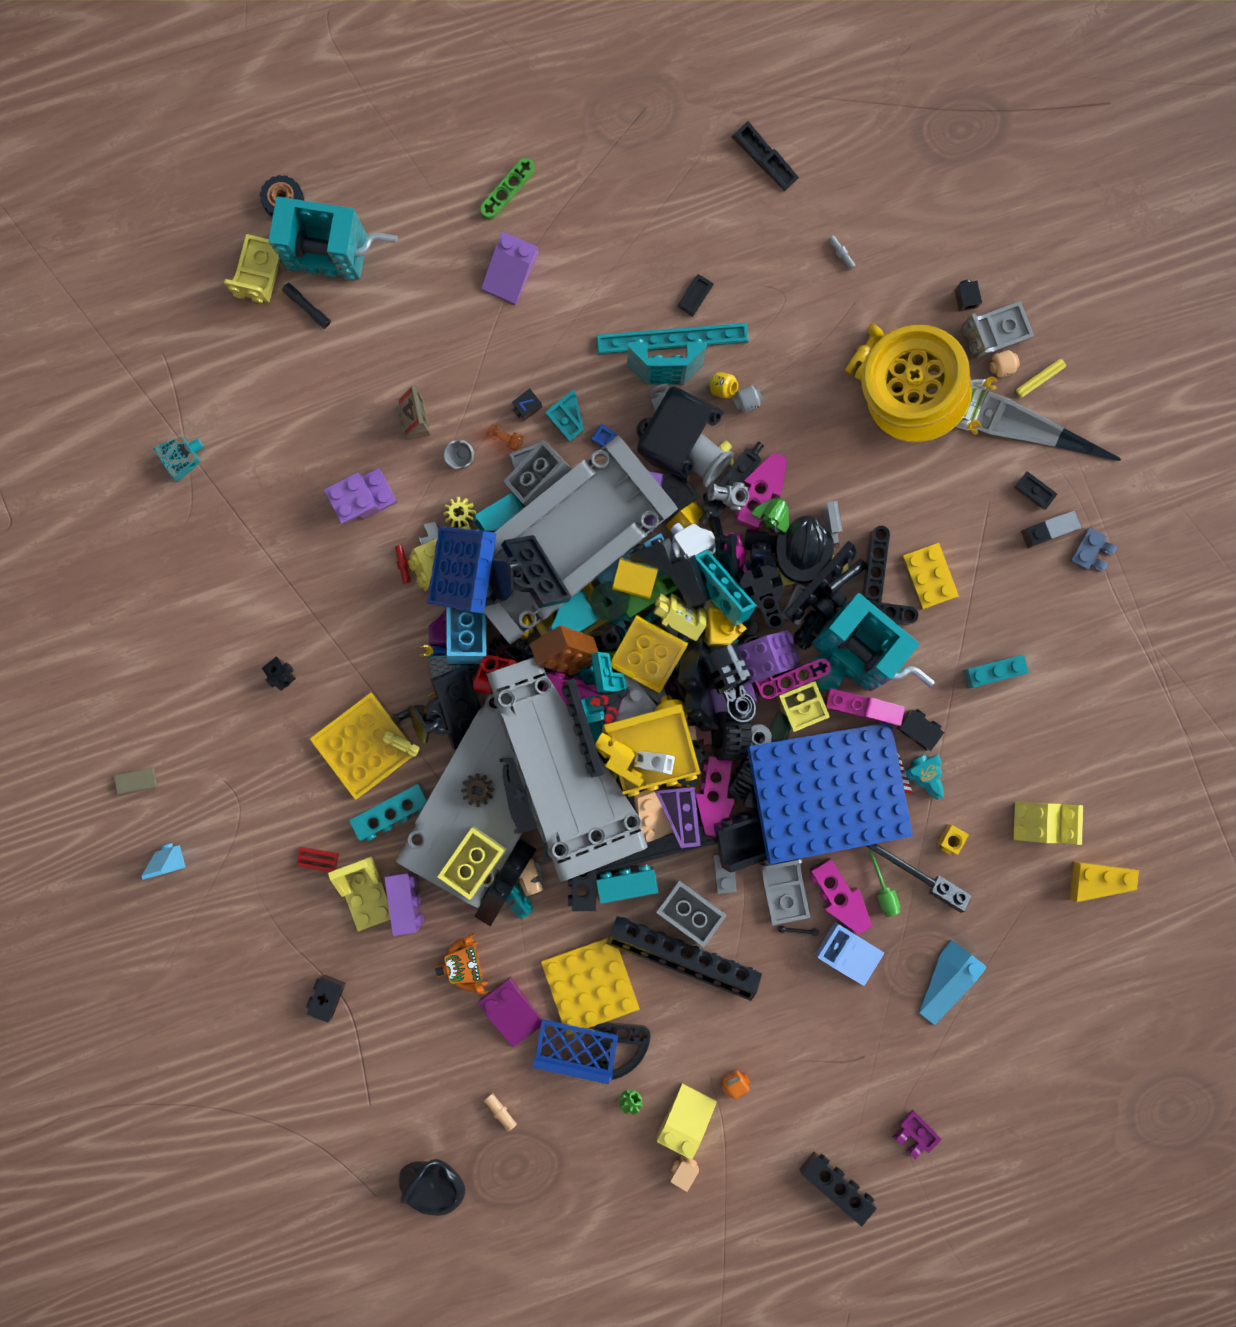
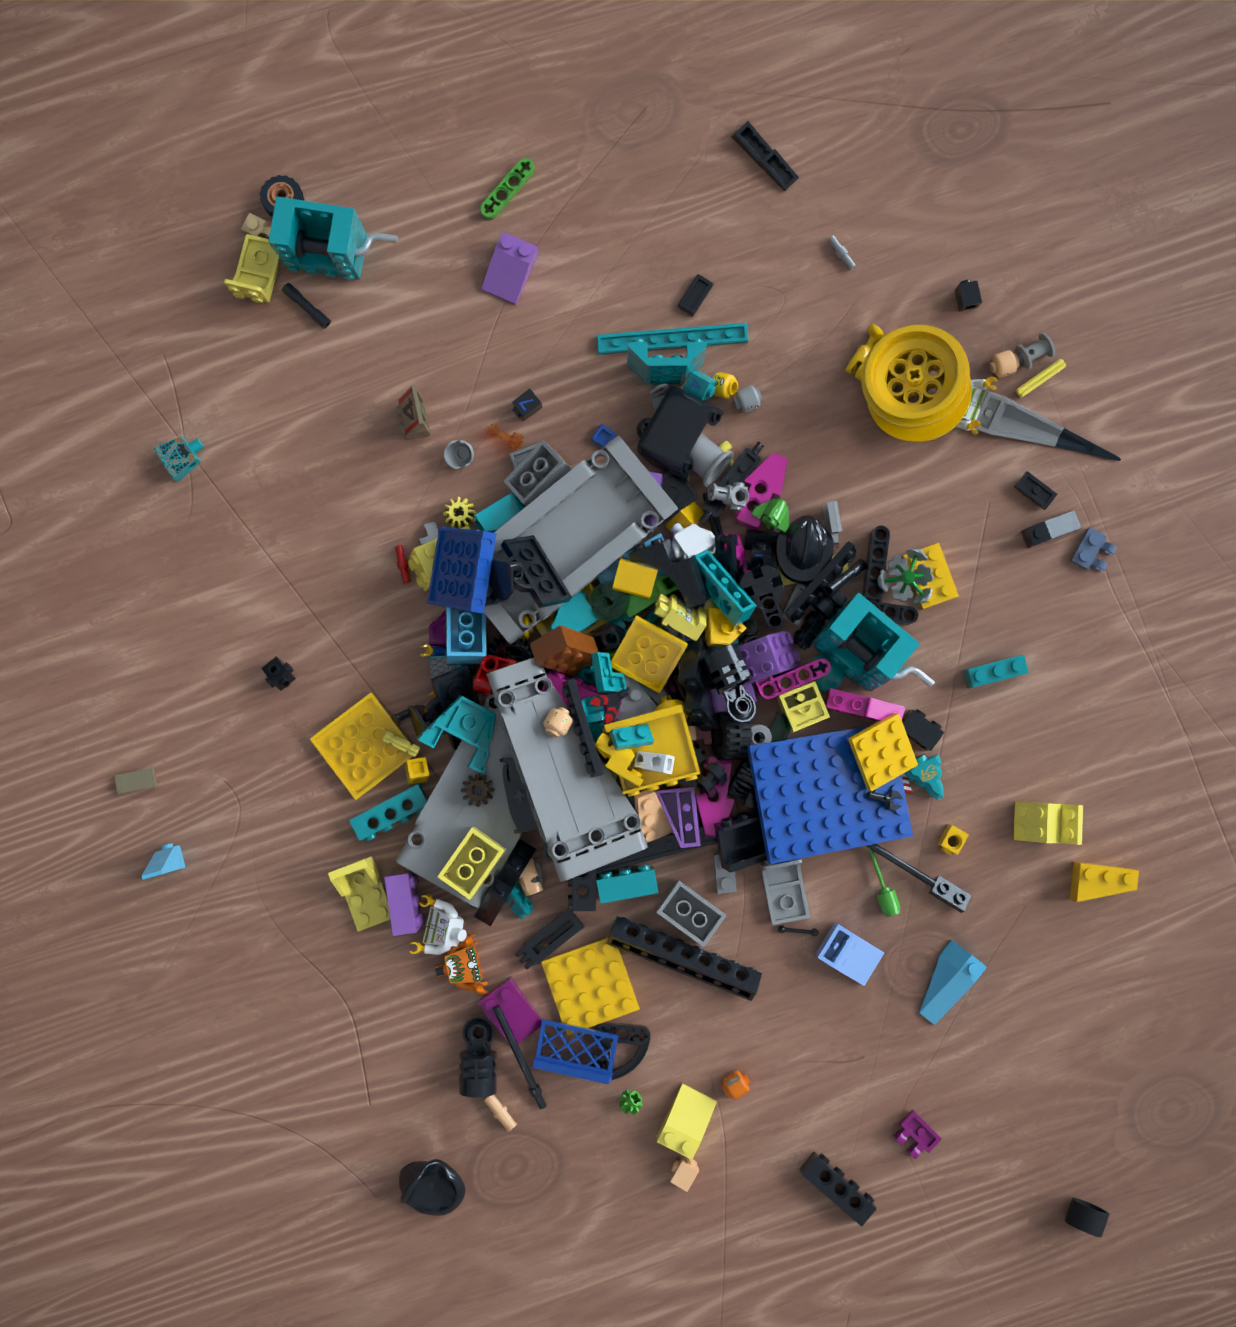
(256, 226): none -> tan plate
(301, 856): red tile -> none
(333, 989): black brick -> none
(360, 496): medium lavender bracket -> none
(416, 771): none -> yellow brick
(442, 928): none -> white torso
(467, 722): none -> teal wing
(478, 1061): none -> black cylinder
(534, 1088): none -> black bar
(555, 933): none -> black hinge
(557, 722): none -> light nougat head
(567, 416): teal wing -> none
(631, 737): none -> teal plate
(700, 385): none -> teal brick
(715, 775): none -> black brick
(852, 908): dark pink brick -> none
(883, 751): none -> yellow plate
(886, 798): none -> black bar
(921, 575): none -> light grey plant
(997, 329): light grey bracket -> none
(1035, 350): none -> light grey hose
(1087, 1217): none -> black piece

